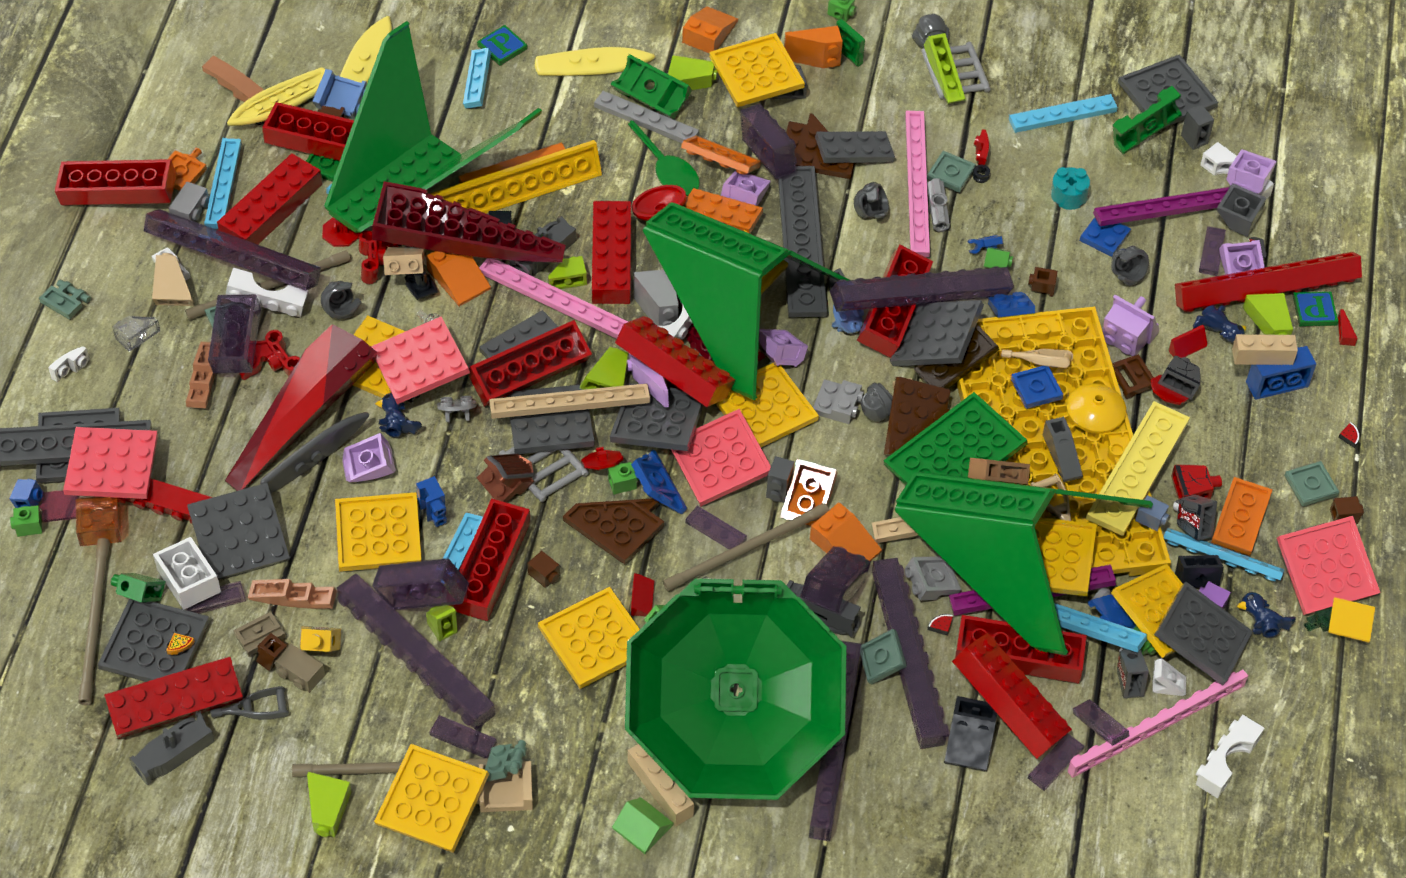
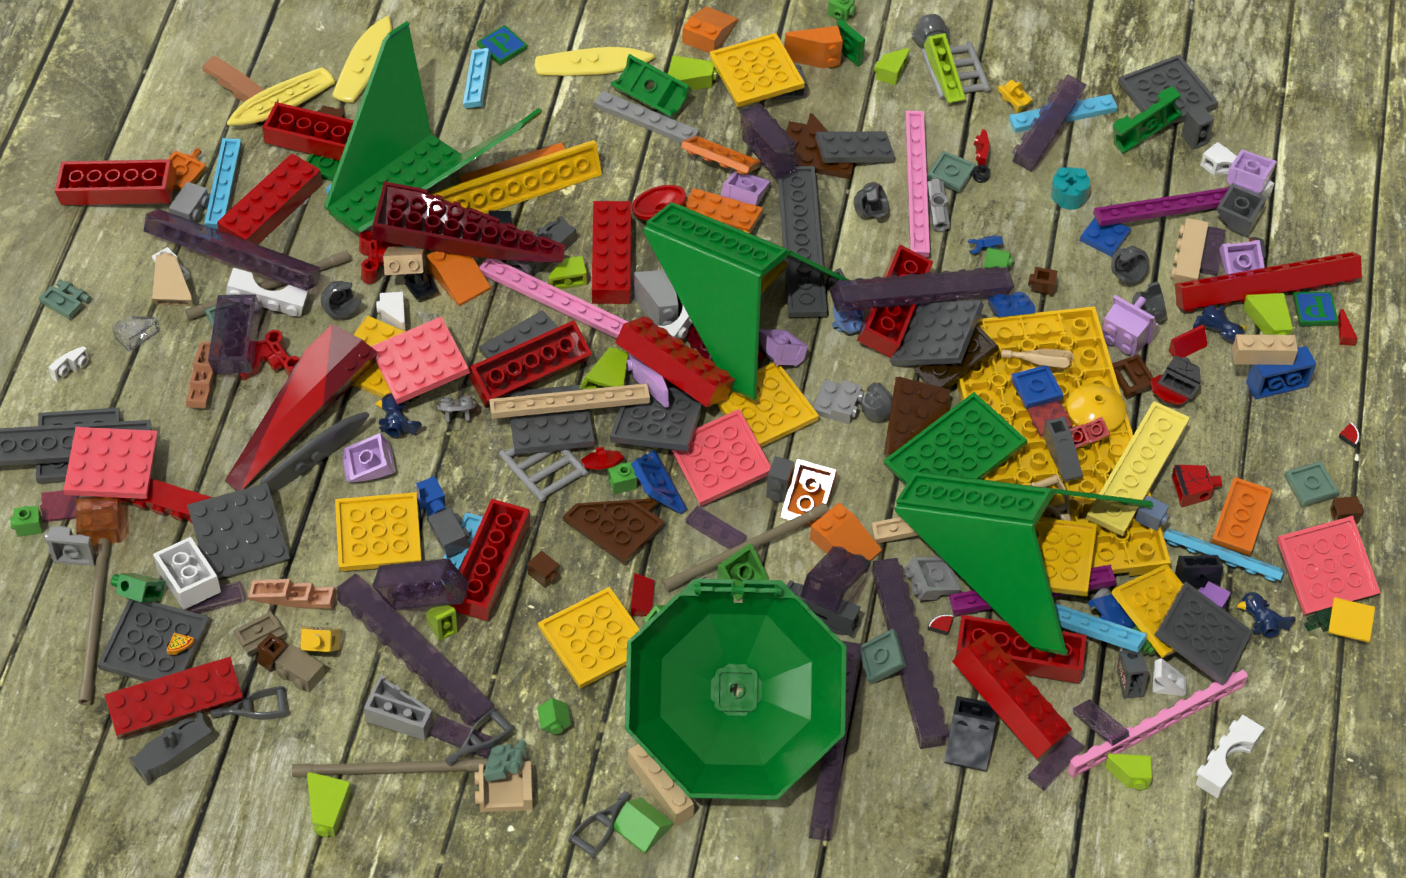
(26, 493): blue brick -> none
(69, 548): none -> light grey plate
(338, 234): red piece -> none
(339, 92): medium blue panel -> none
(392, 309): none -> white slope
(397, 711): none -> light grey wedge
(432, 798): yellow plate -> none
(449, 532): none -> dark grey brick
(477, 743): none -> dark grey piece
(506, 475): copper piece -> none
(554, 716): none -> bright green brick
(601, 817): none -> dark grey piece
(669, 169): green piece -> none
(742, 566): none -> bright green slope
(891, 66): none -> lime slope
(998, 471): medium nougat slope -> none
(1014, 93): none -> yellow hips
(1047, 412): none -> clear pink piece
(1049, 122): none -> clear purple brick
(1089, 433): none -> red slope
(1130, 770): none -> lime slope
(1154, 301): none -> dark grey helmet
(1190, 251): none -> tan brick
(1196, 516): dark grey torso -> none

